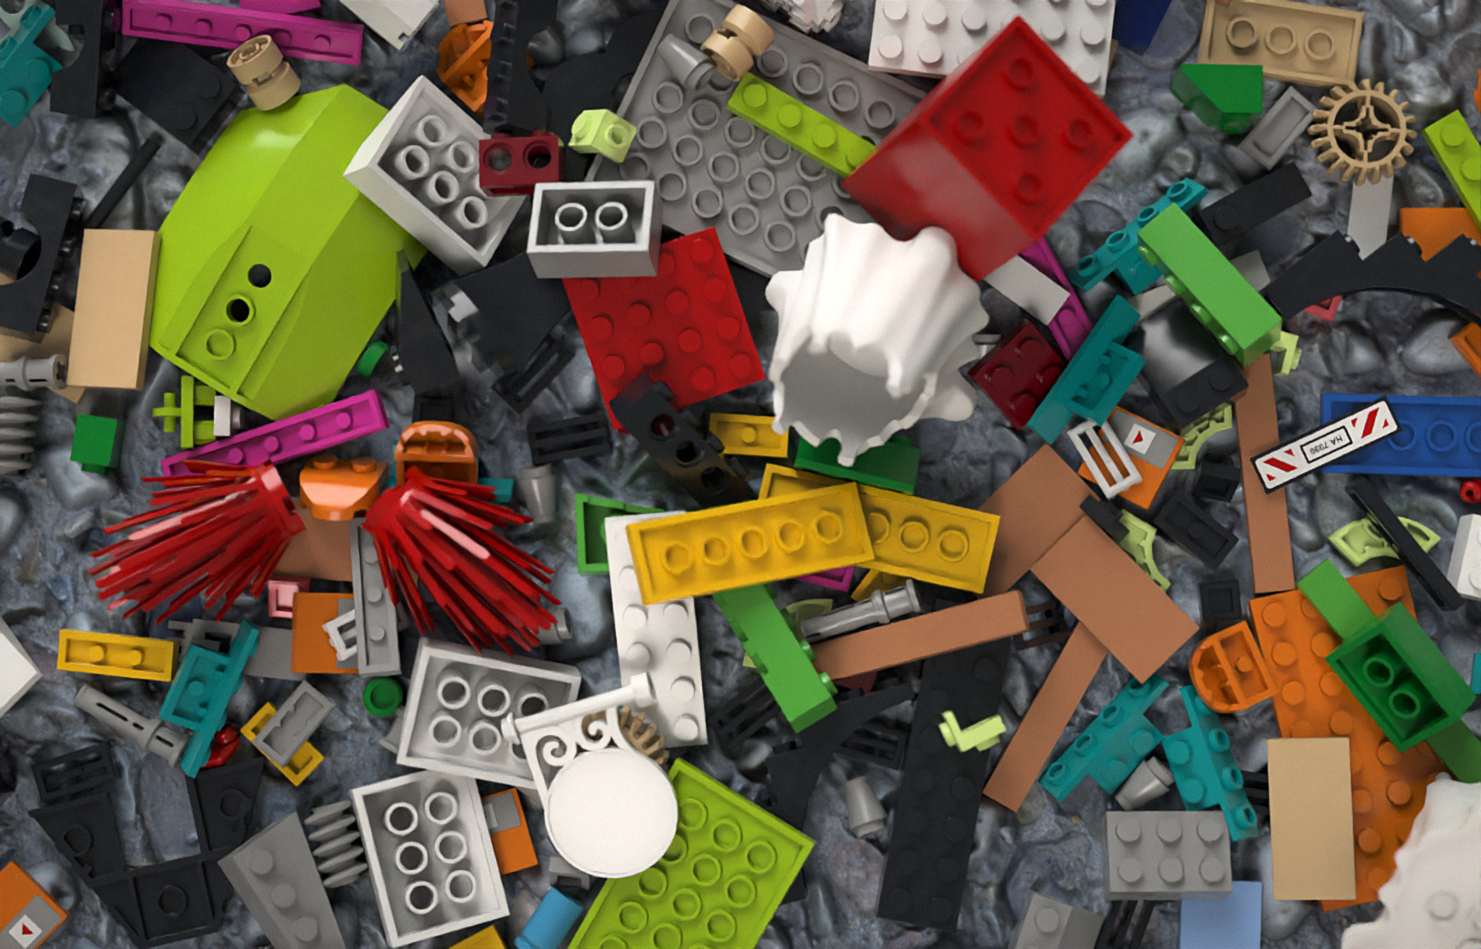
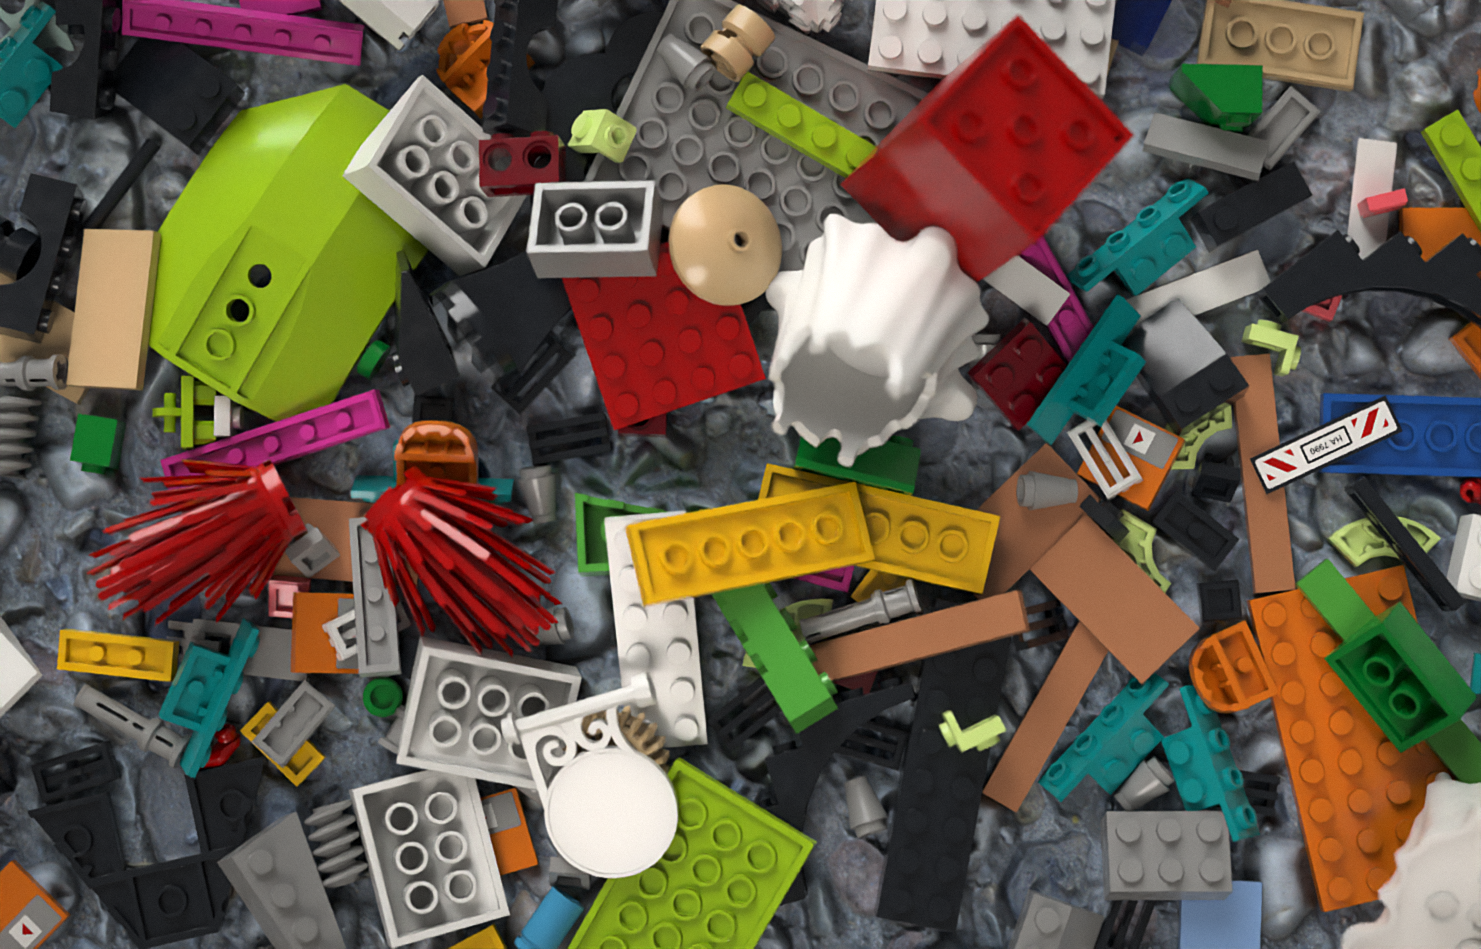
(262, 69): tan wheel -> none
(312, 551): none -> light grey tile
(341, 486): orange slope -> none
(645, 400): black brick -> none
(706, 251): none -> tan dish
(749, 435): yellow plate -> none
(1044, 490): none -> light grey cone
(1206, 146): none -> light grey tile
(1209, 285): bright green wedge -> none
(1311, 818): tan tile -> none
(1364, 115): tan gear -> none
(1382, 203): none -> coral tile

